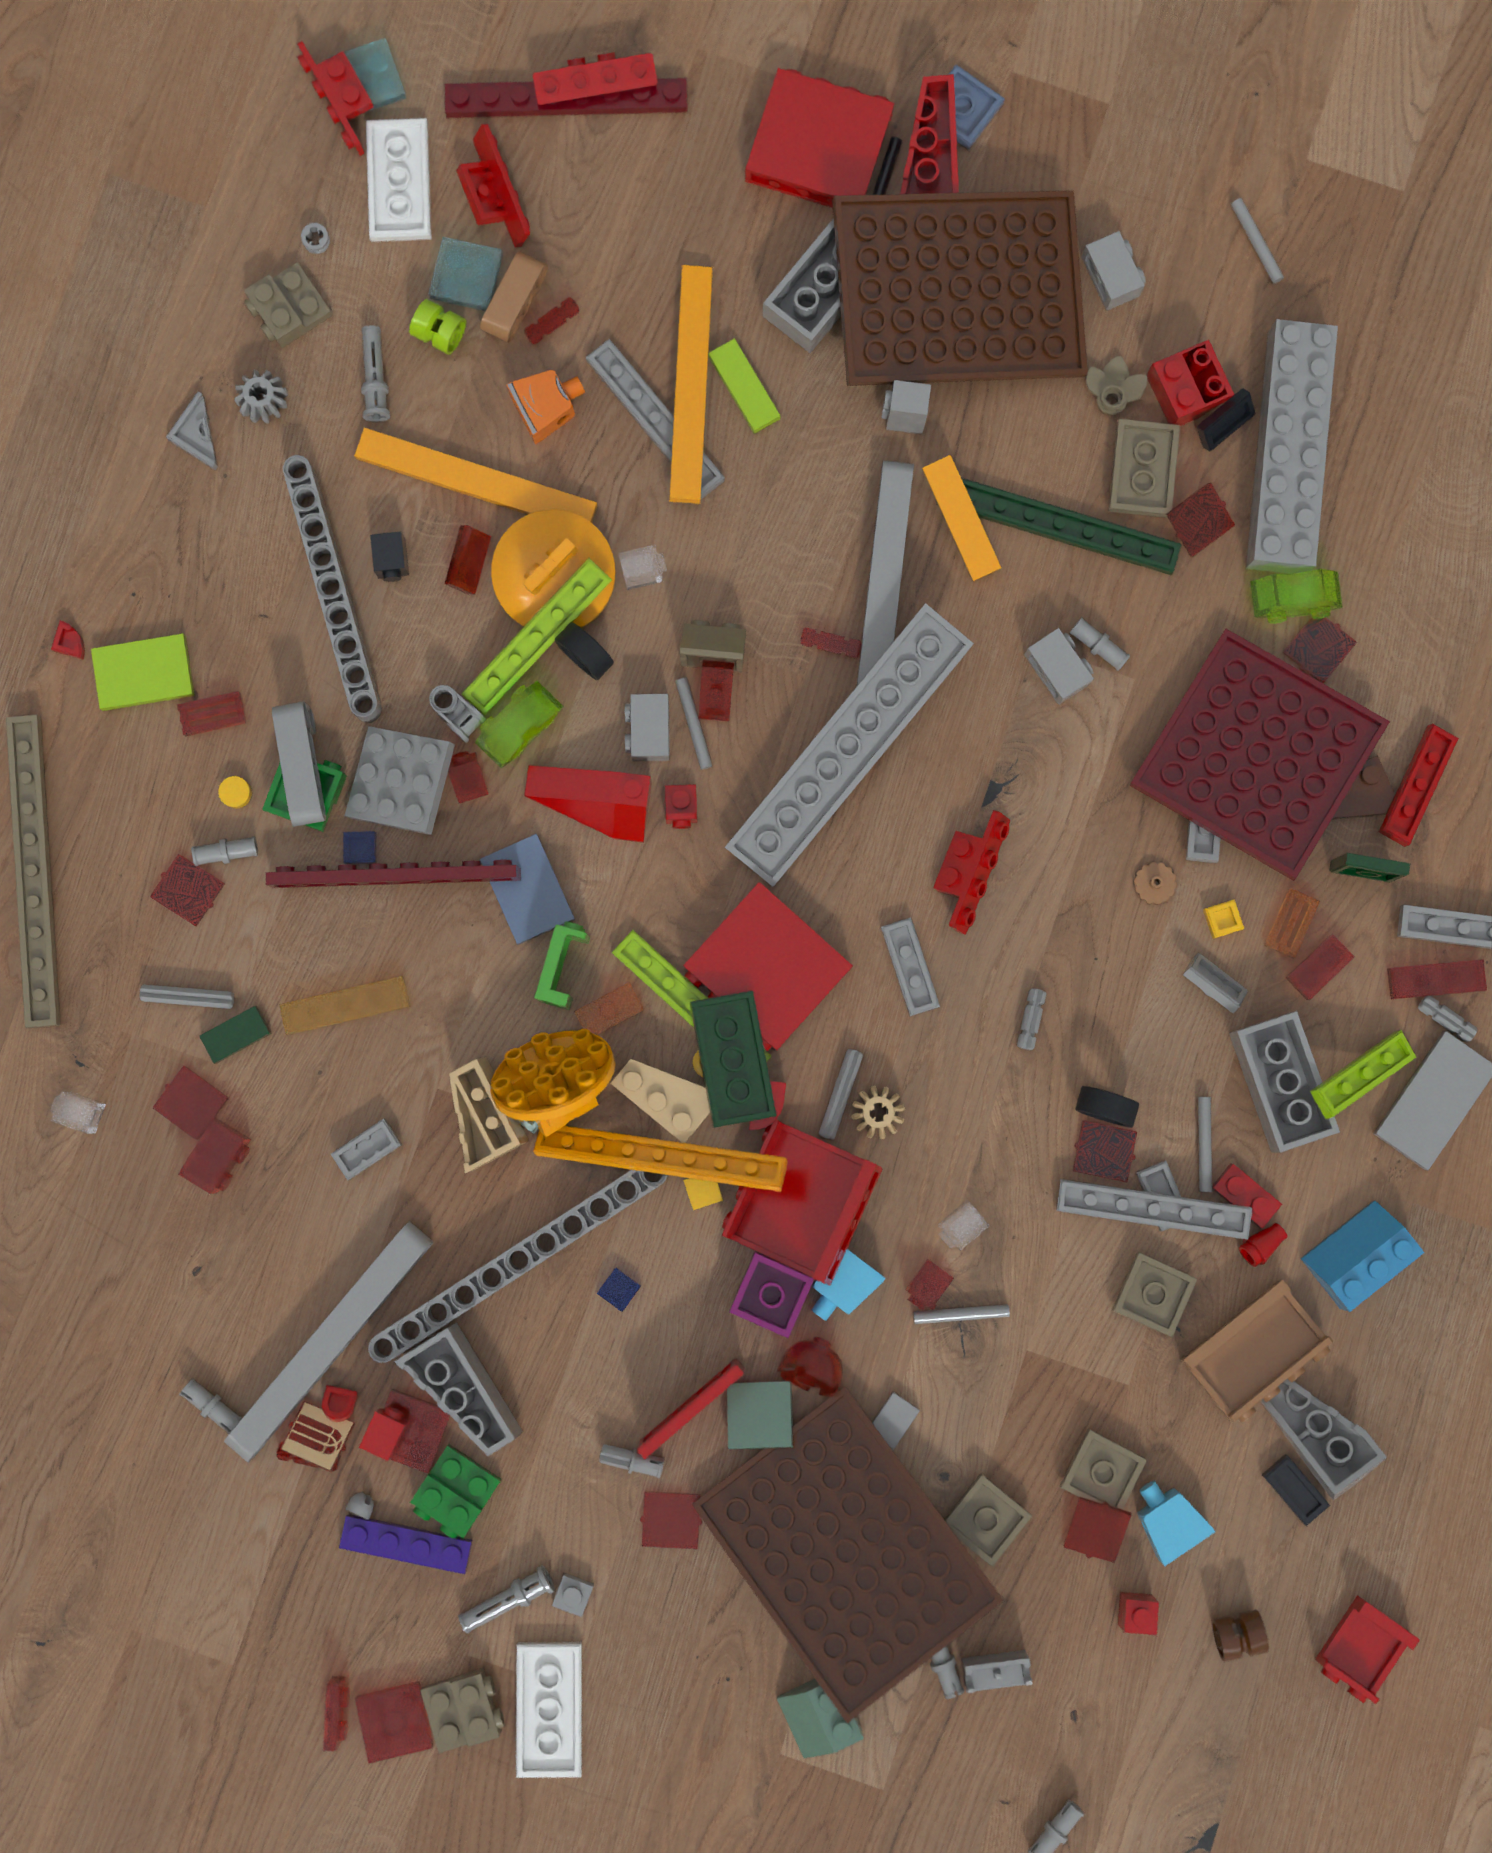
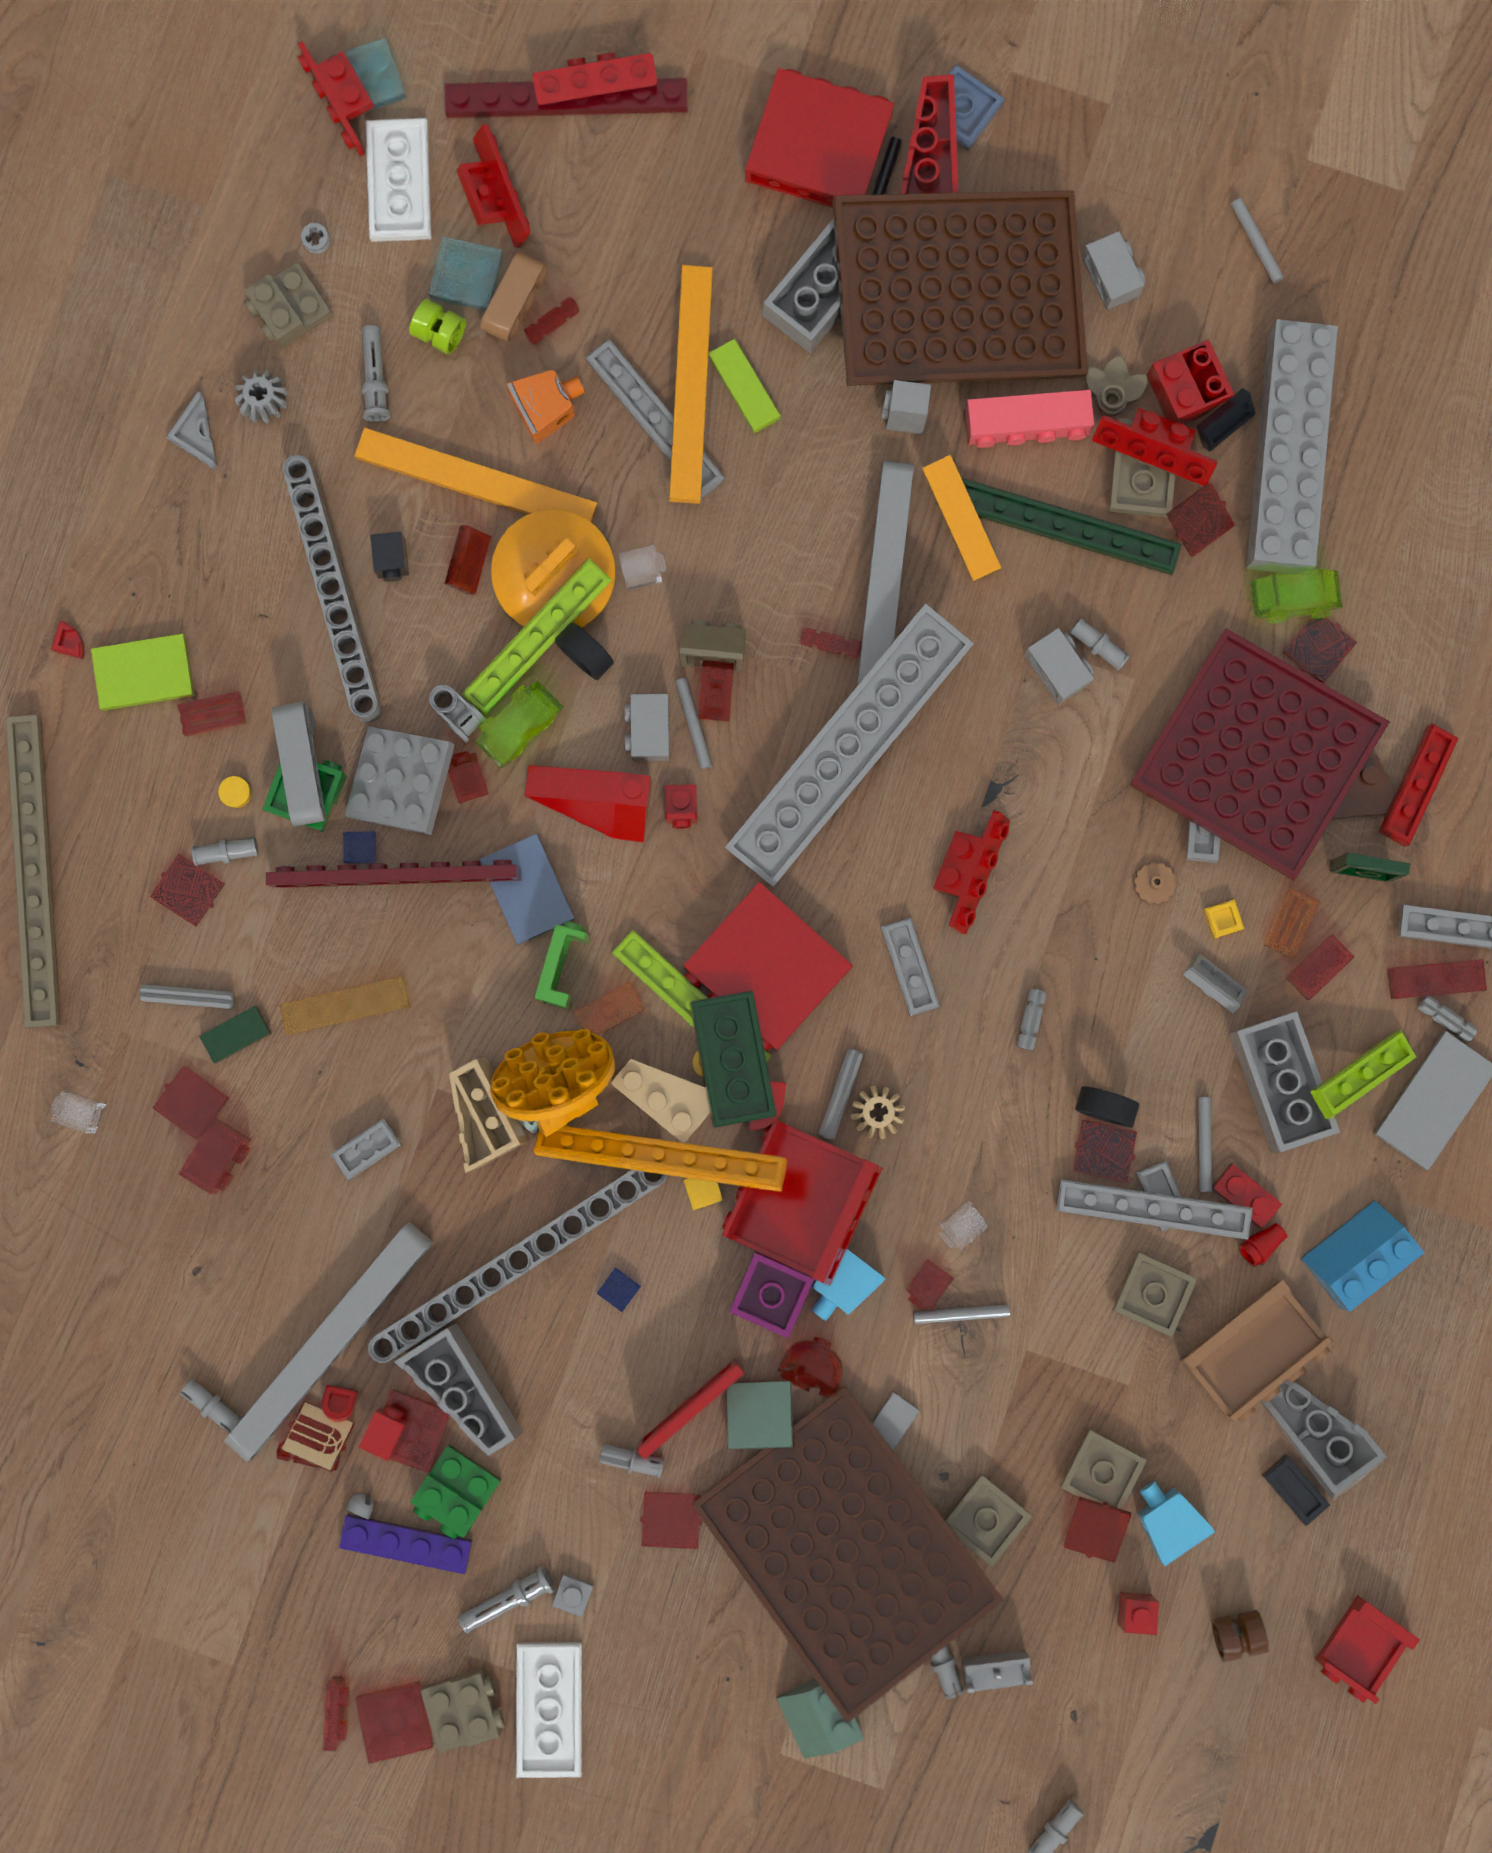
(1029, 418): none -> coral brick
(1156, 443): none -> red bracket

